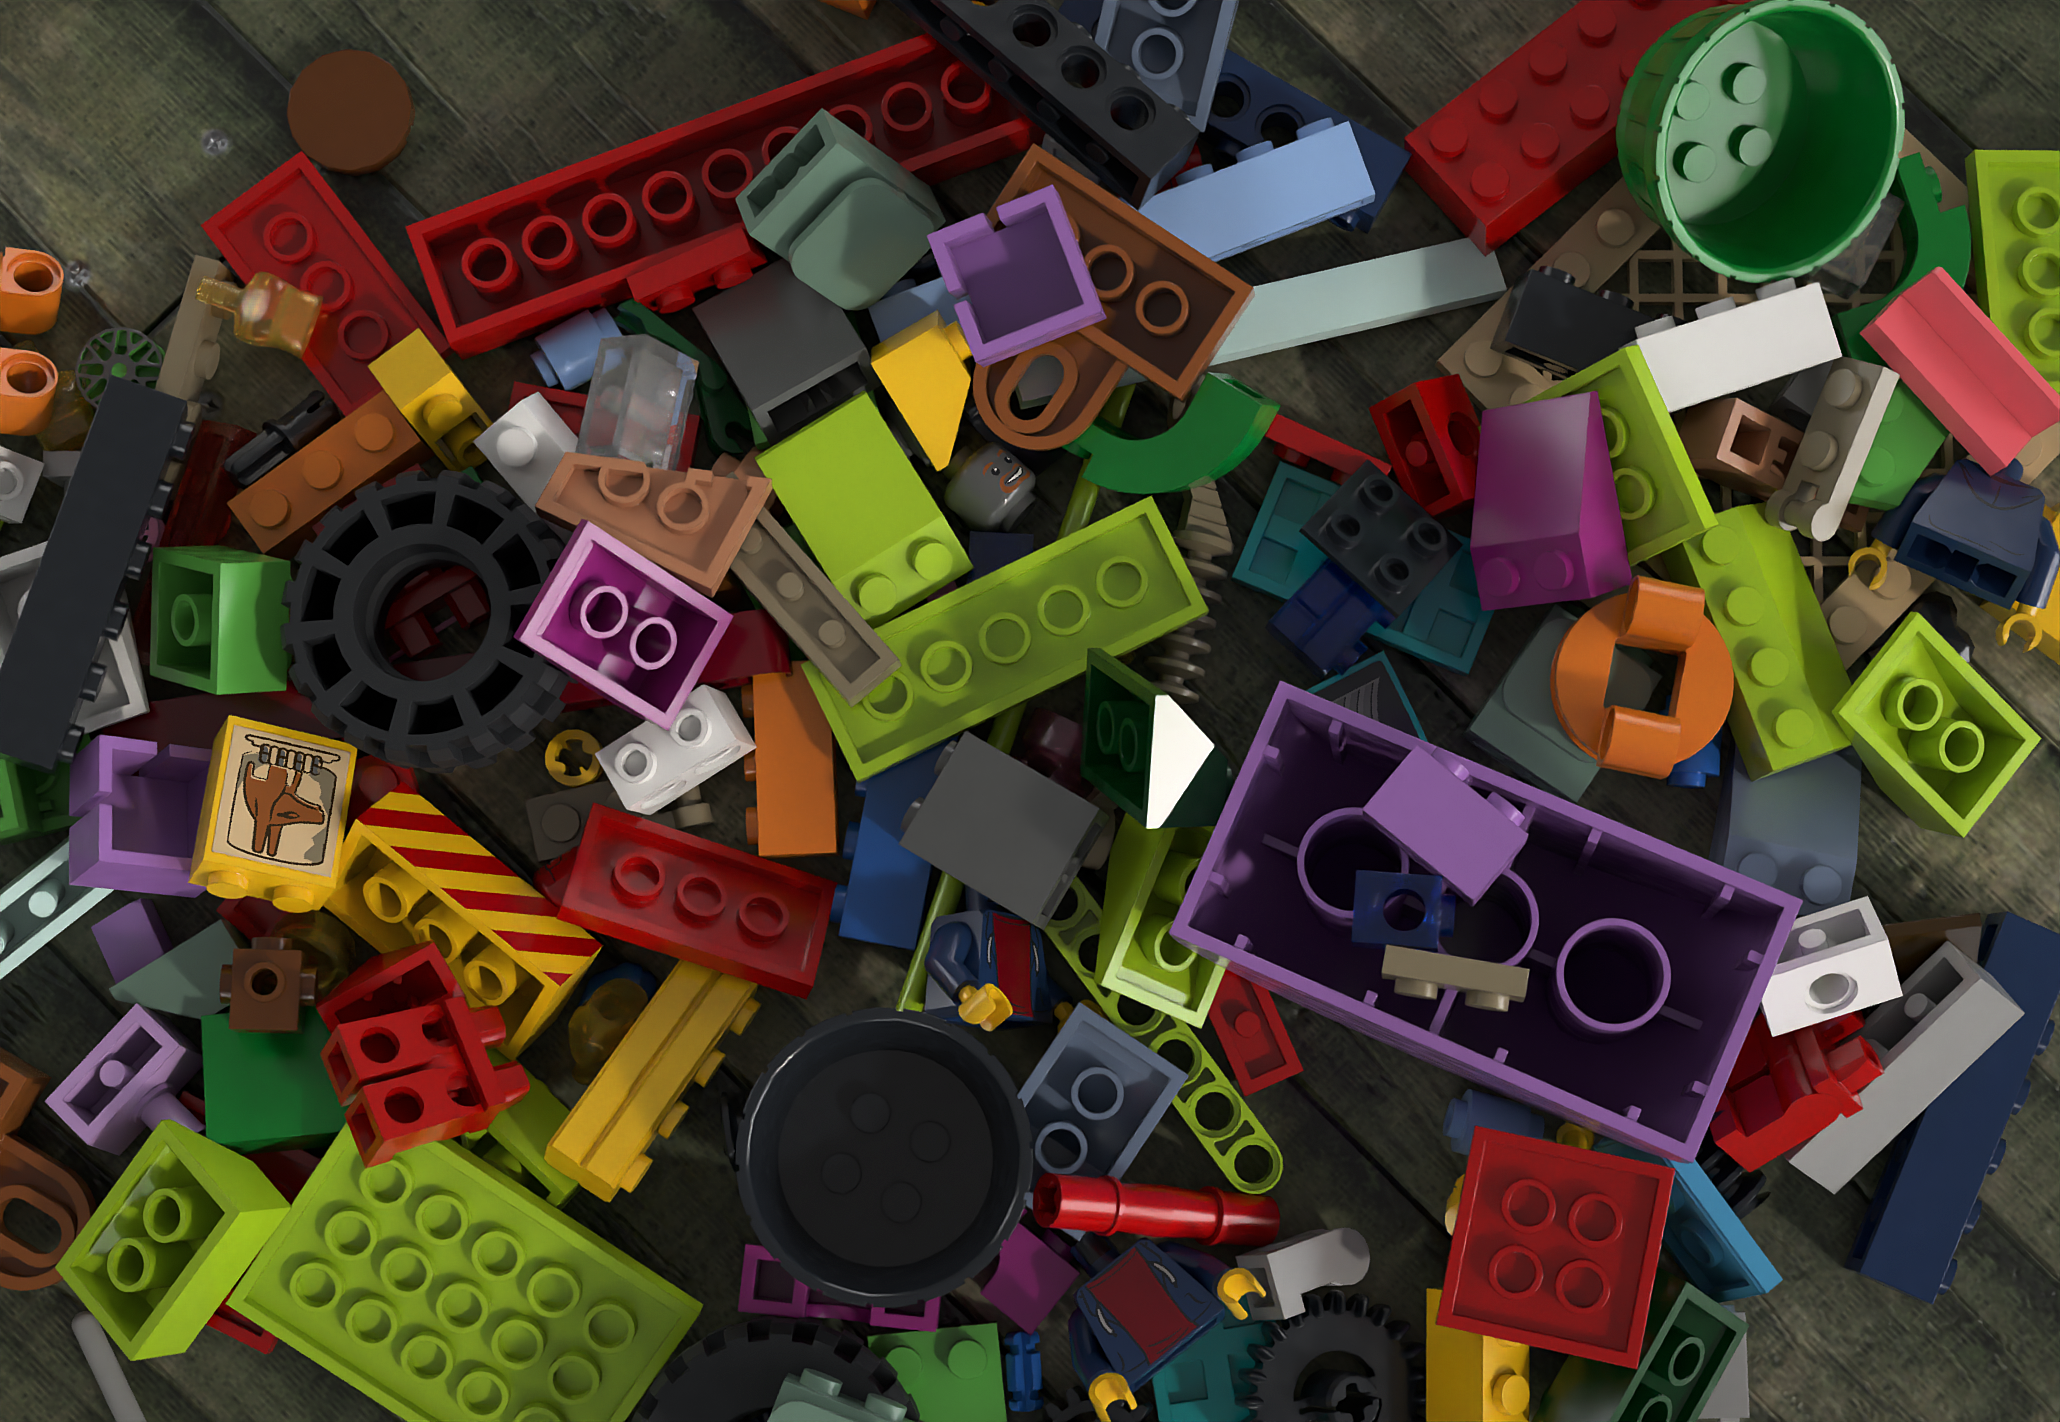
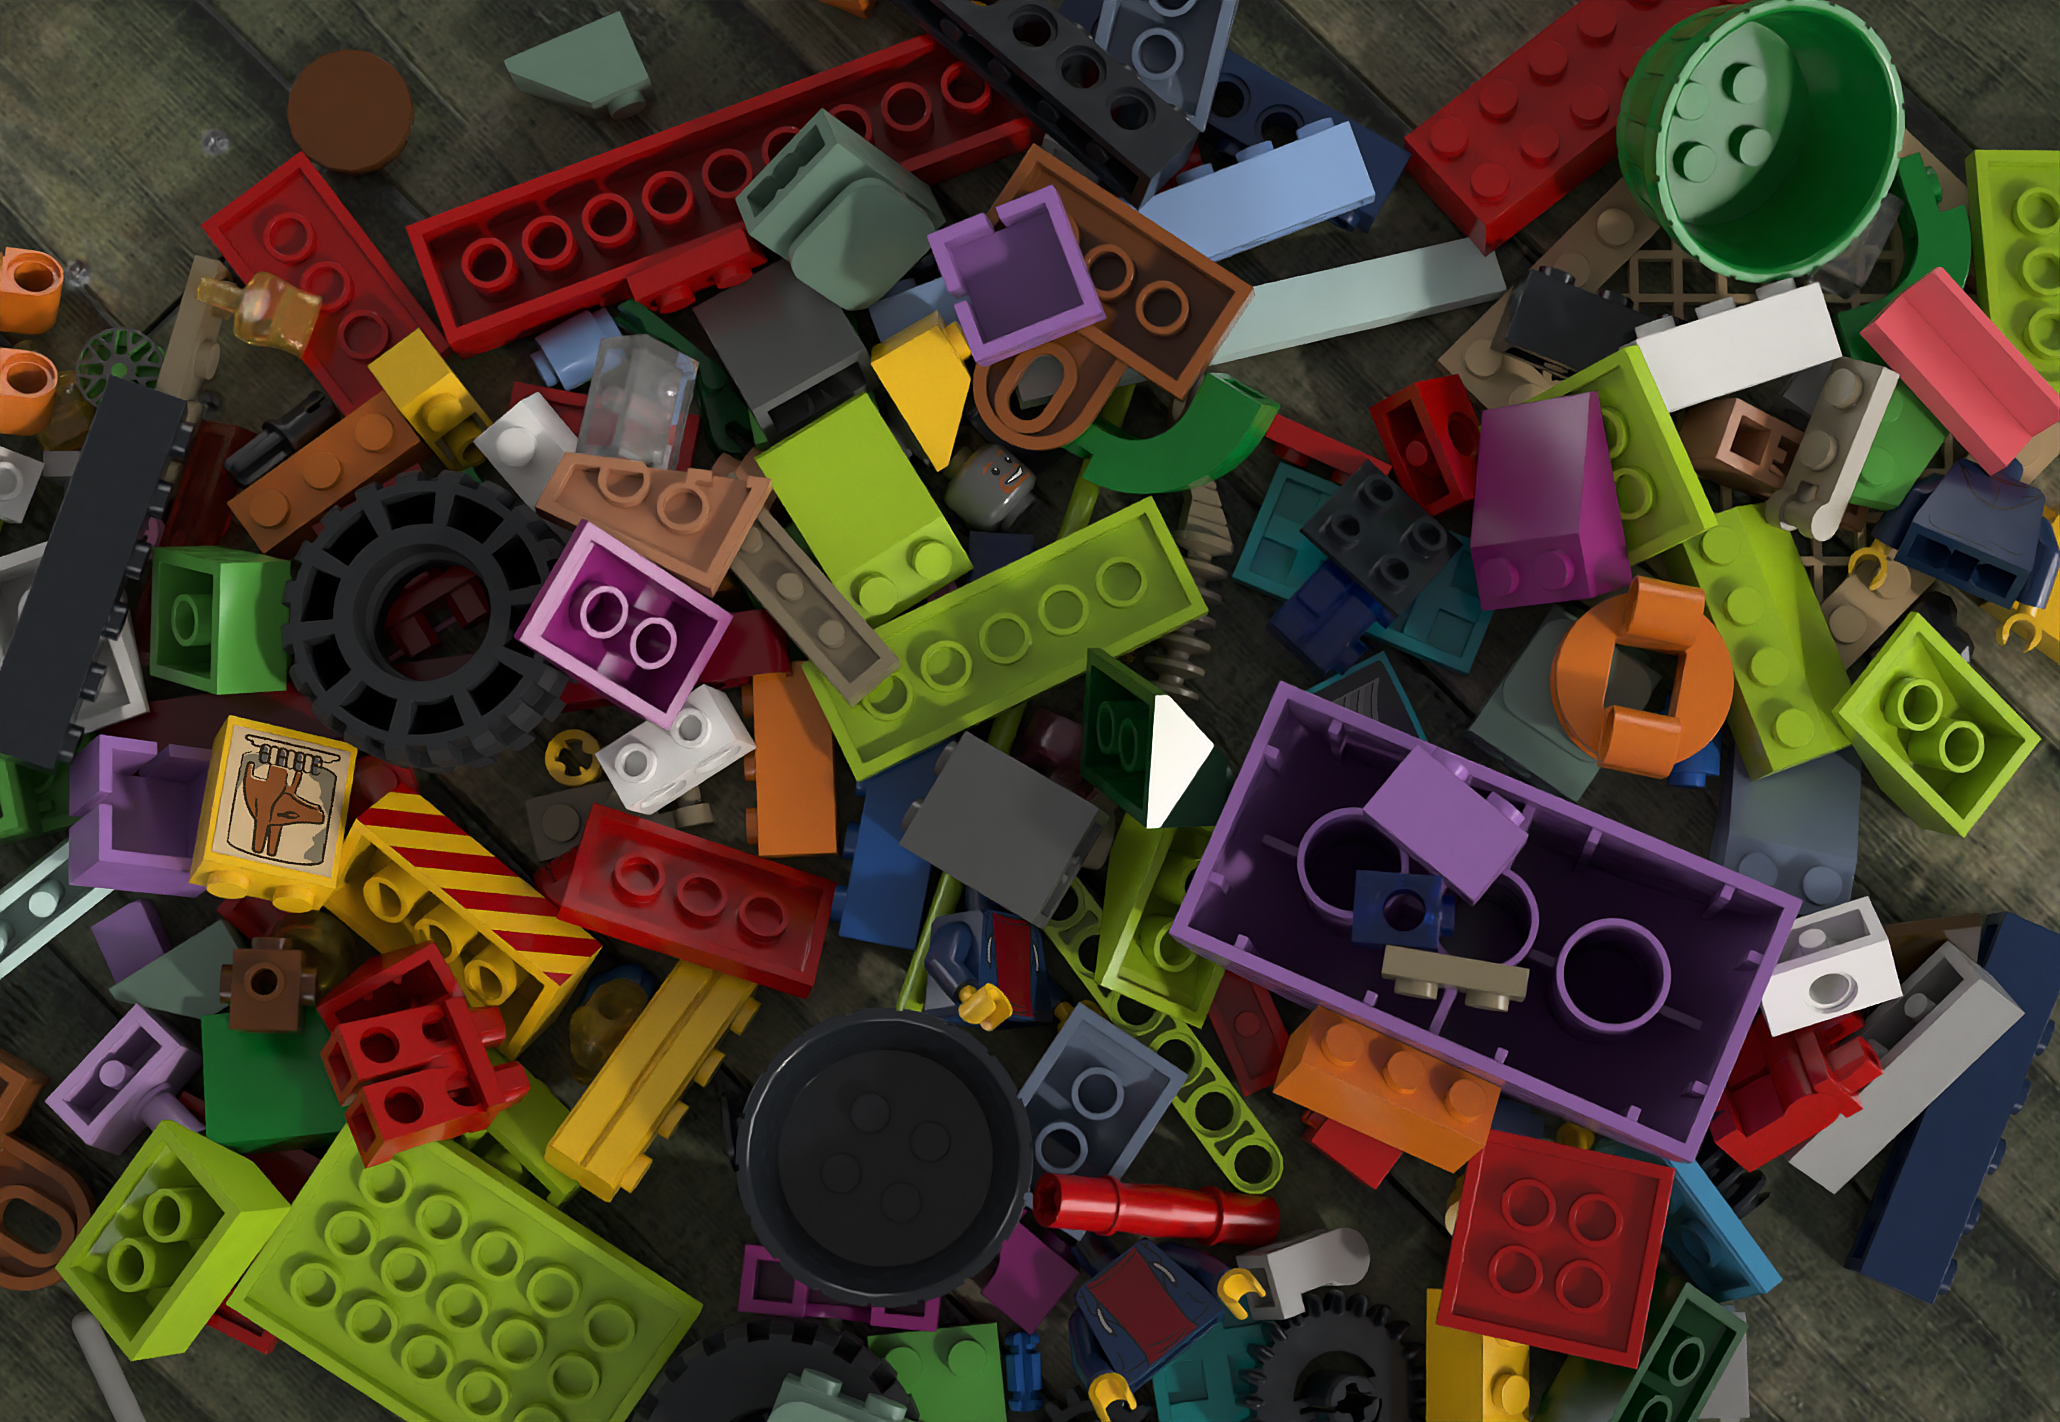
(587, 71): none -> sand green slope
(1351, 1150): none -> red brick
(1387, 1089): none -> orange brick

